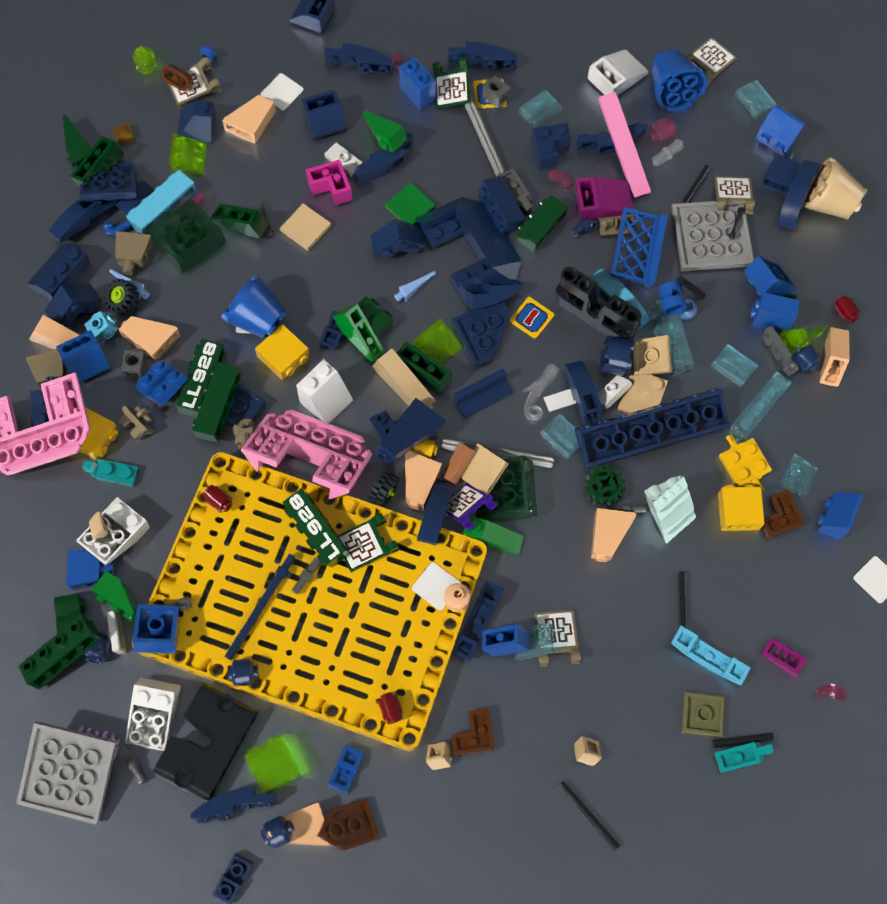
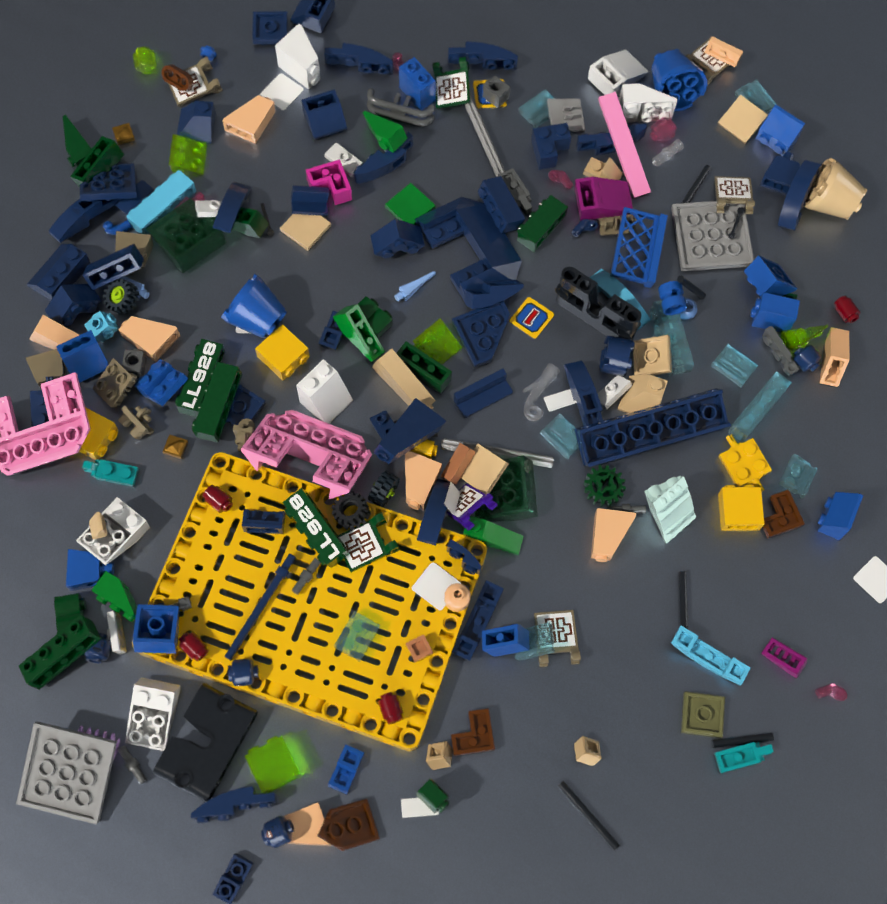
(113, 267): none -> dark blue brick
(114, 383): none -> dark tan hinge
(175, 446): none -> pearl gold tile
(193, 646): none -> dark red brick
(207, 208): none -> white plate
(231, 206): none -> dark blue slope
(263, 522): none -> dark blue hinge
(269, 27): none -> dark blue plate
(298, 57): none -> white slope
(309, 200): none -> dark blue panel
(355, 519): none -> black tyre
(357, 636): none -> clear light blue plate
(398, 111): none -> dark grey piece
(415, 807): none -> white sticker
(419, 648): none -> nougat plate
(433, 796): none -> dark green brick
(452, 498): none -> white sticker
(469, 562): none -> dark blue slope
(568, 112): none -> light grey piece
(603, 170): none -> tan slope
(645, 104): none -> white slope
(723, 51): none -> light nougat panel
(742, 119): none -> tan tile

